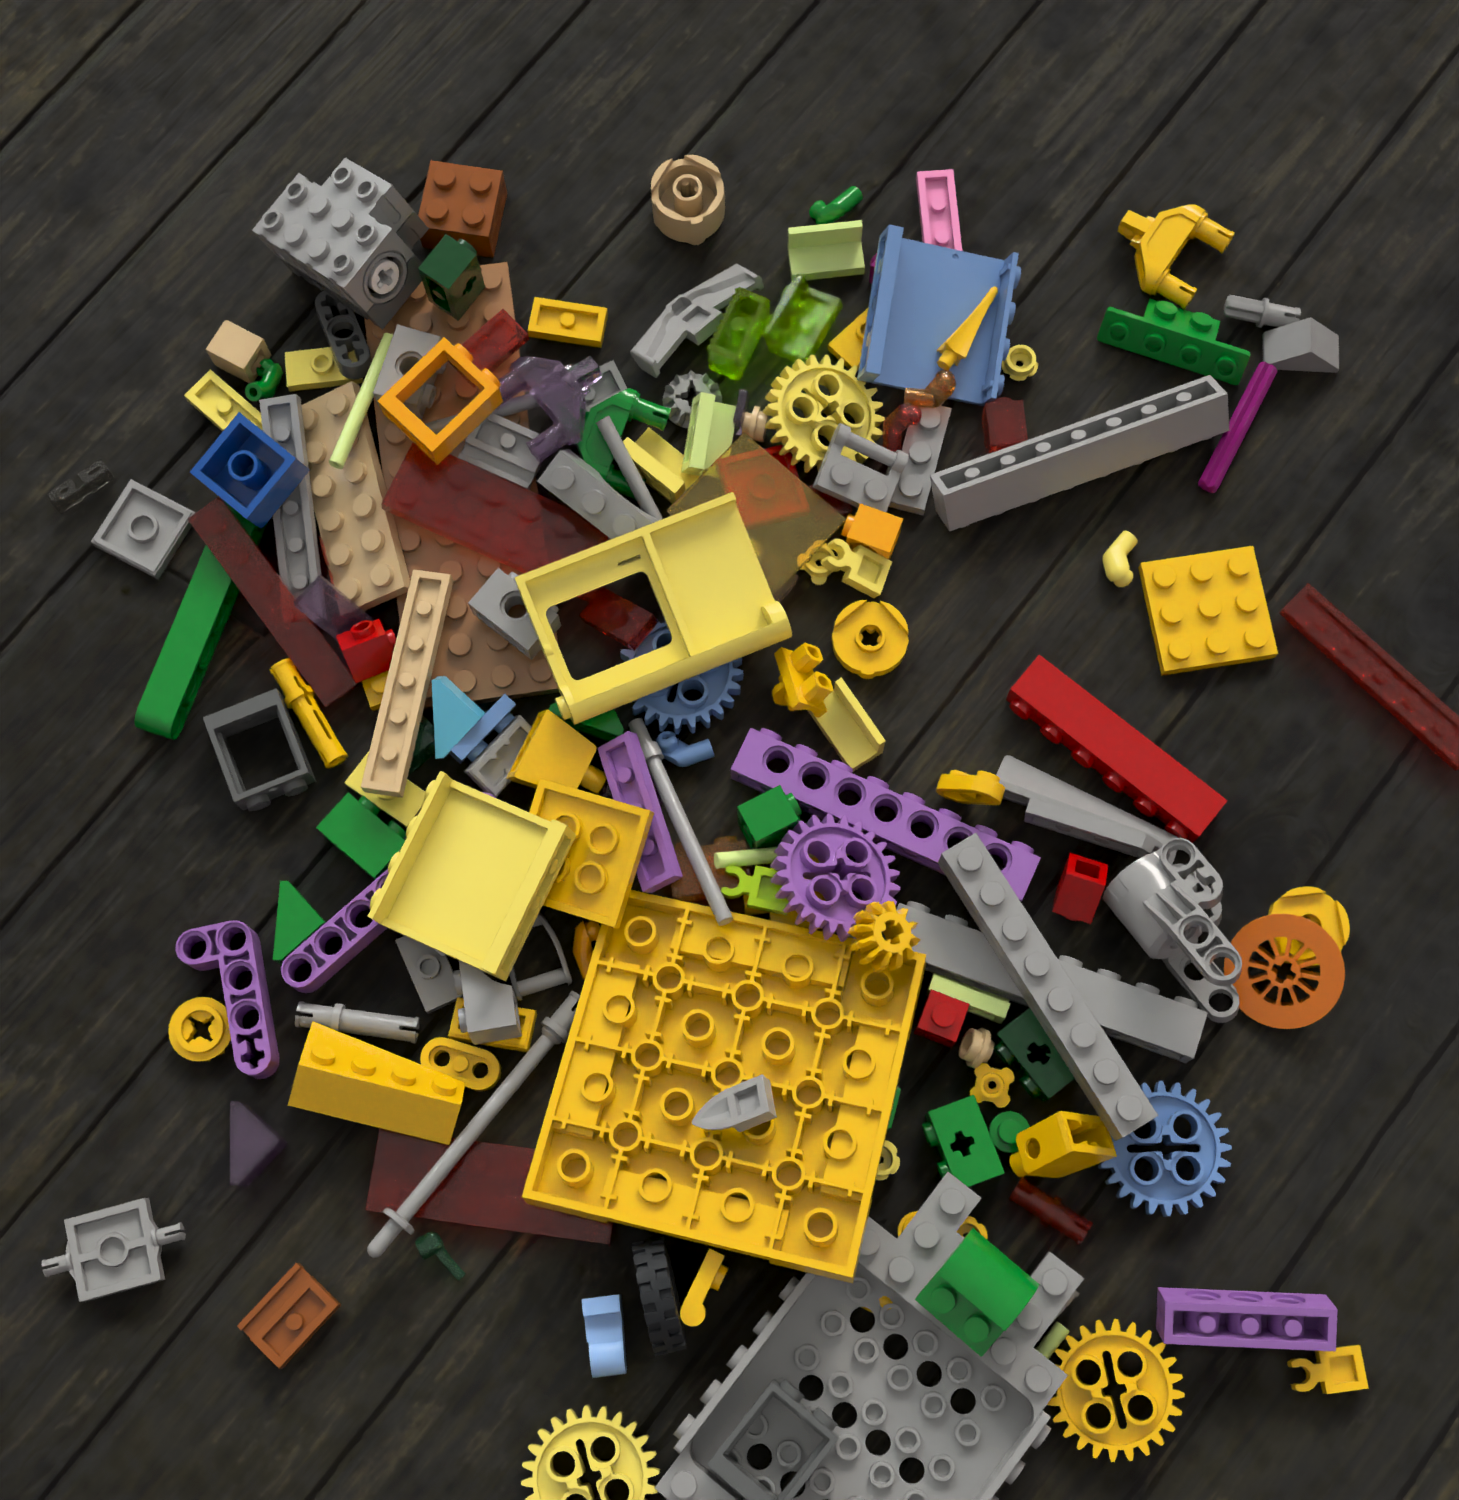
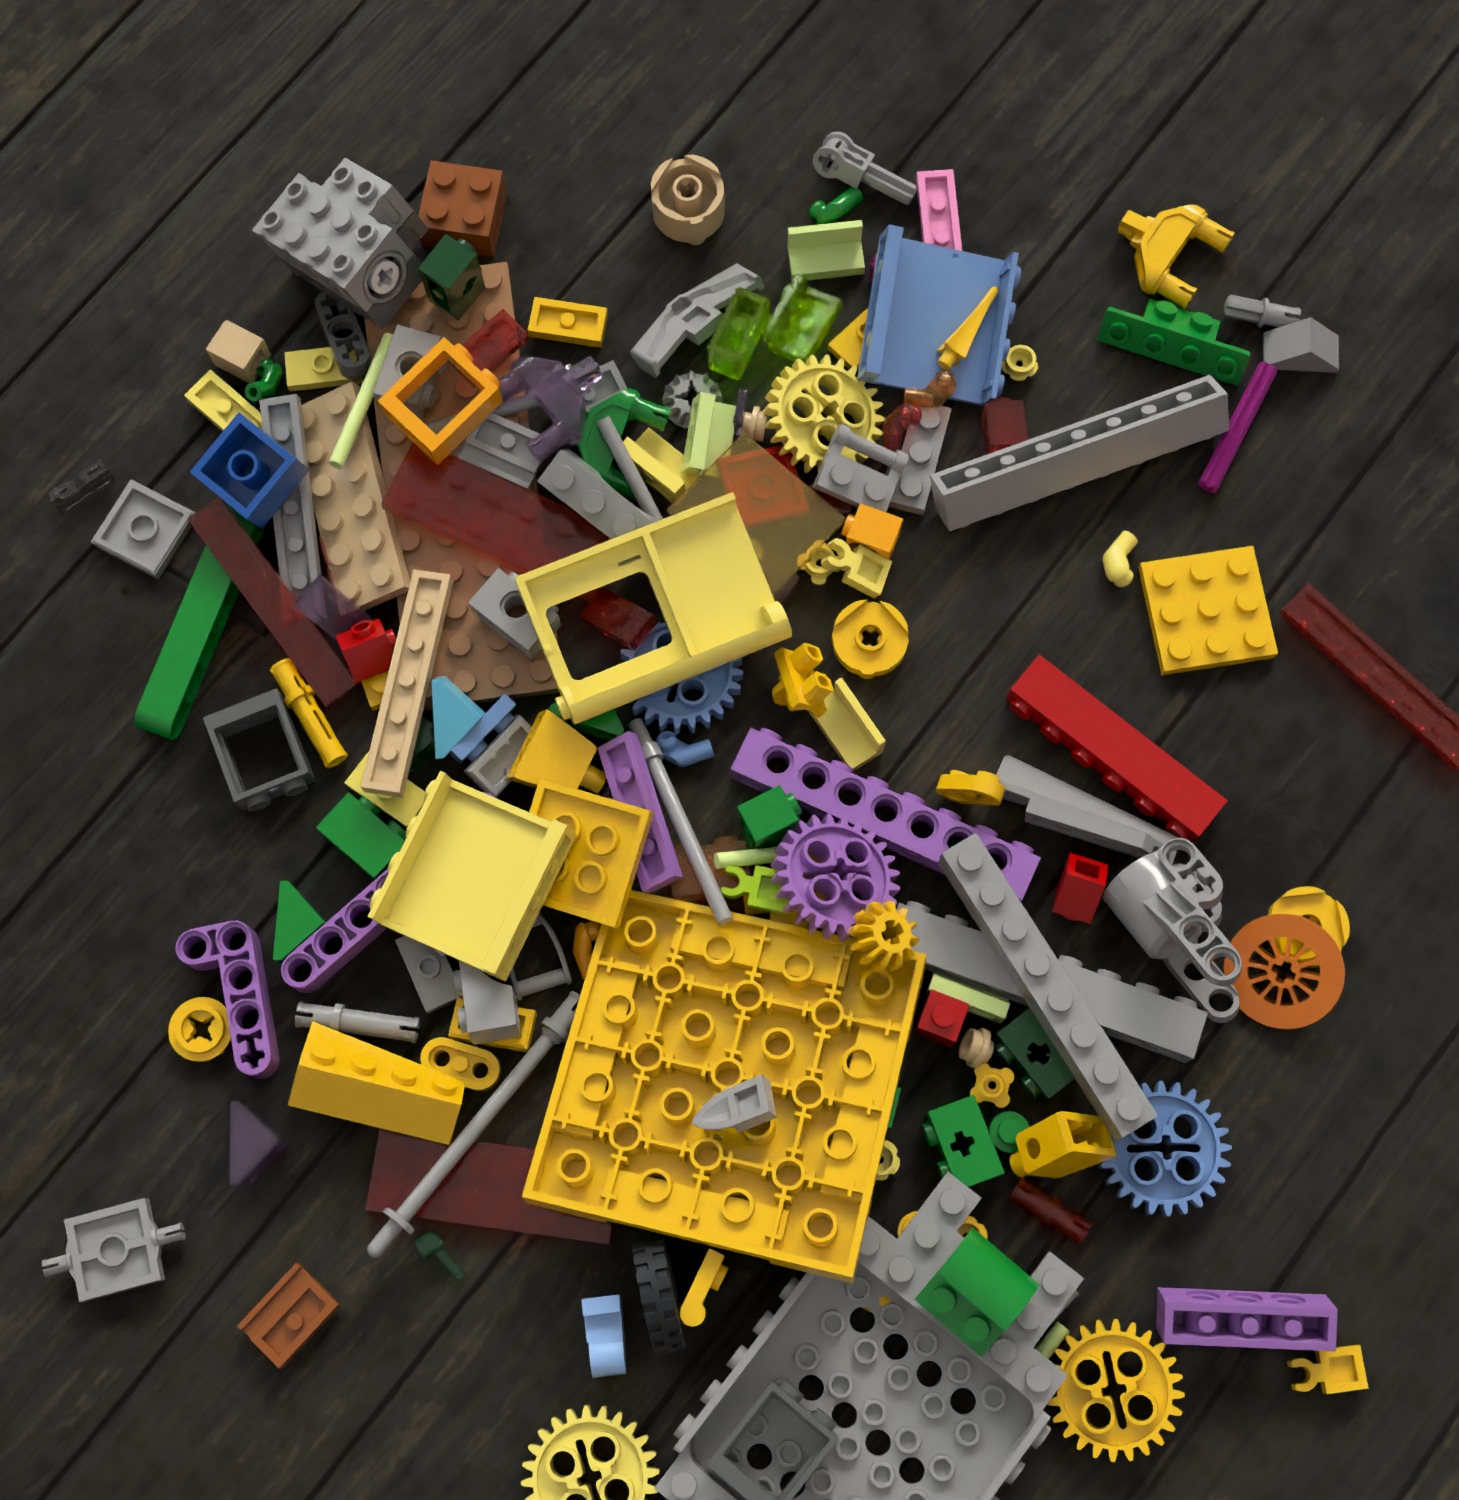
(854, 165): none -> light grey connector

